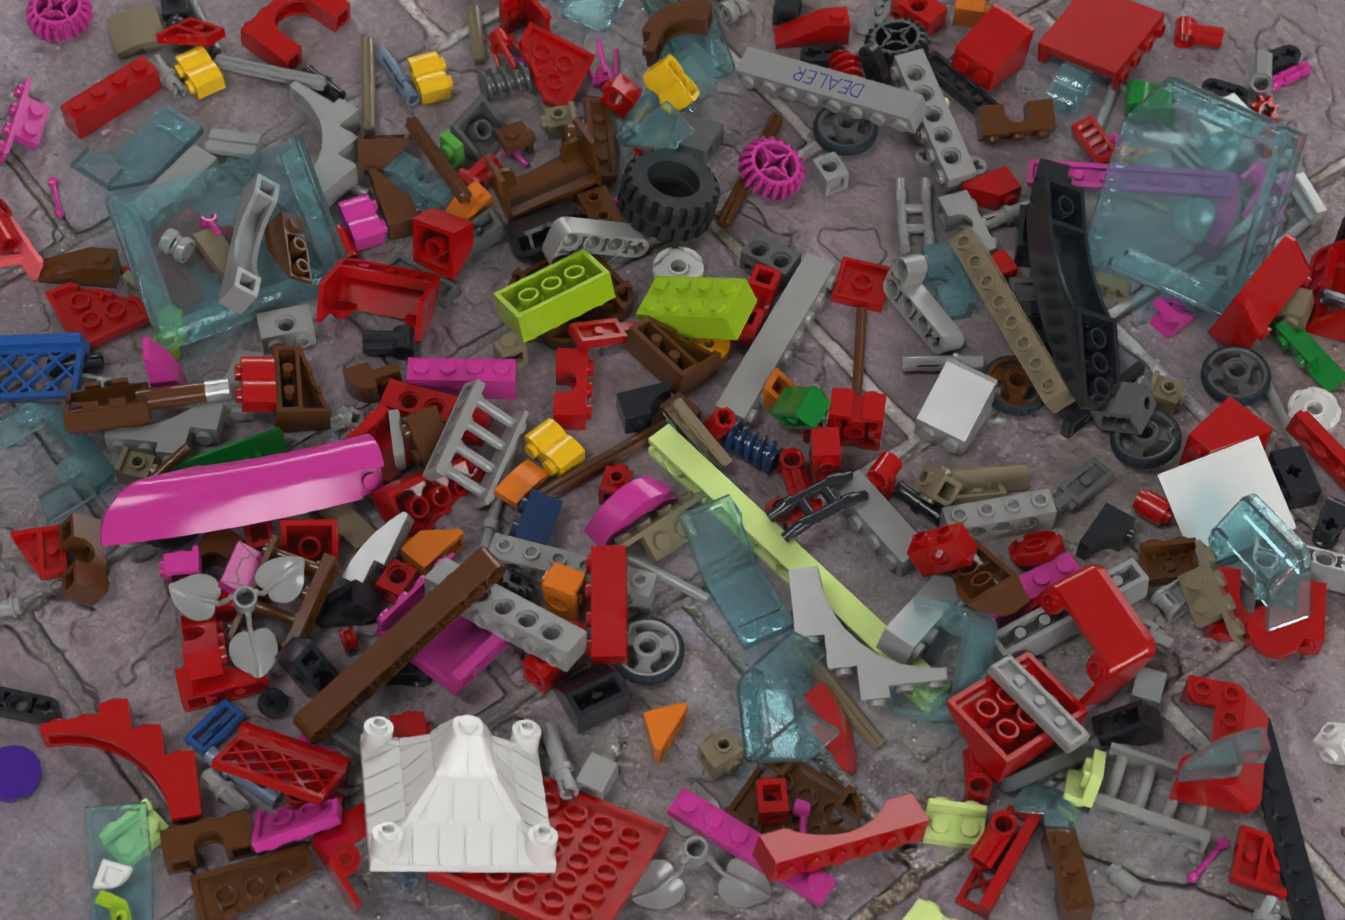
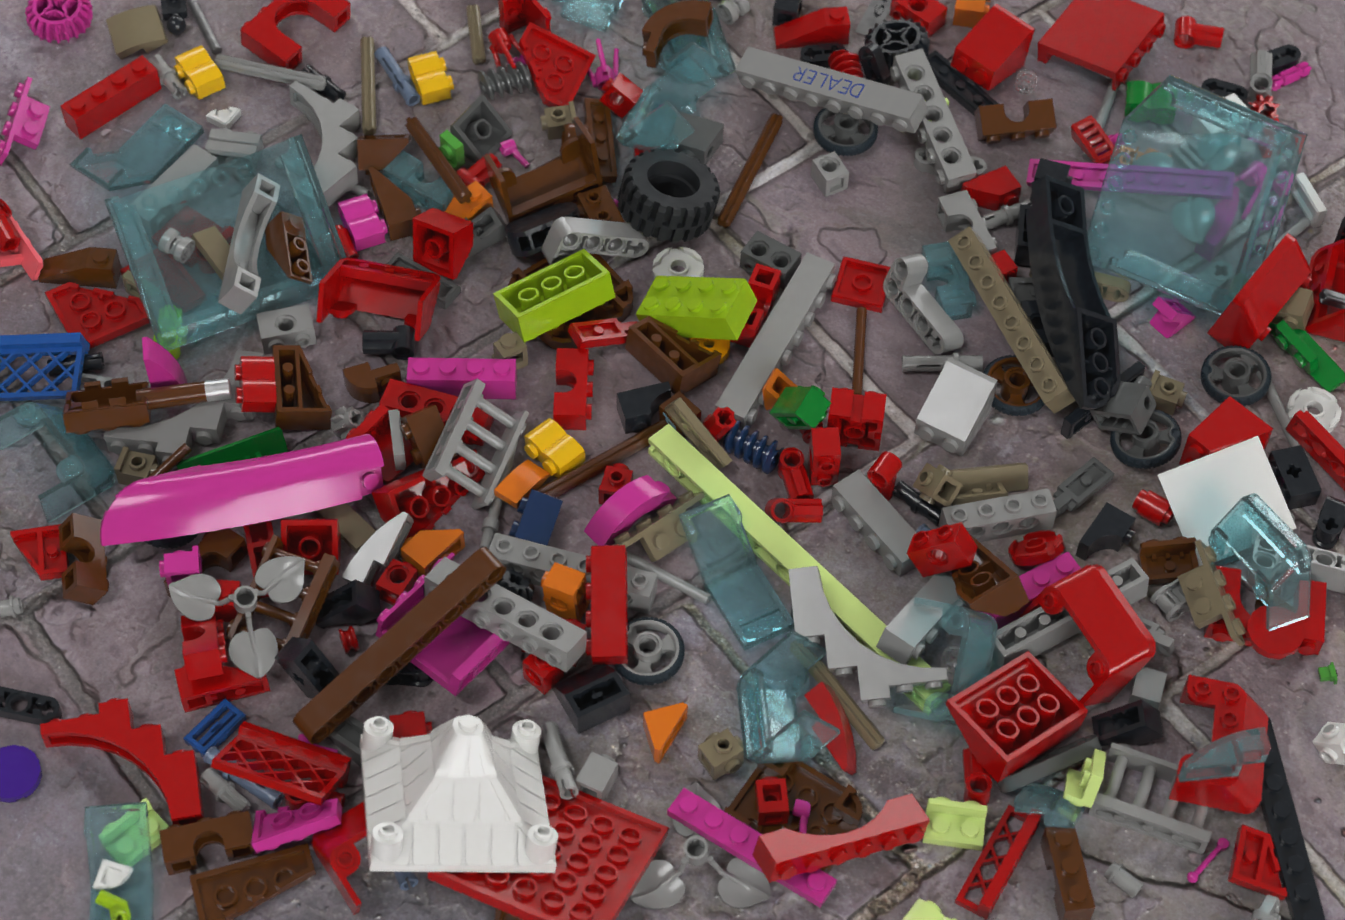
(53, 182): dark pink hinge -> none
(191, 32): red wing -> none
(210, 223): dark pink hand -> none
(224, 118): none -> white tile
(240, 568): dark pink tile -> none
(272, 702): black tile -> none
(516, 137): reddish brown bracket -> none
(671, 83): yellow brick -> none
(777, 168): dark pink gear -> none
(811, 516): black piece -> none
(903, 209): light grey piece -> none
(993, 841): red piece -> none
(1038, 704): light grey tile -> none
(1069, 87): clear light blue brick -> none
(1328, 673): none -> bright green piece

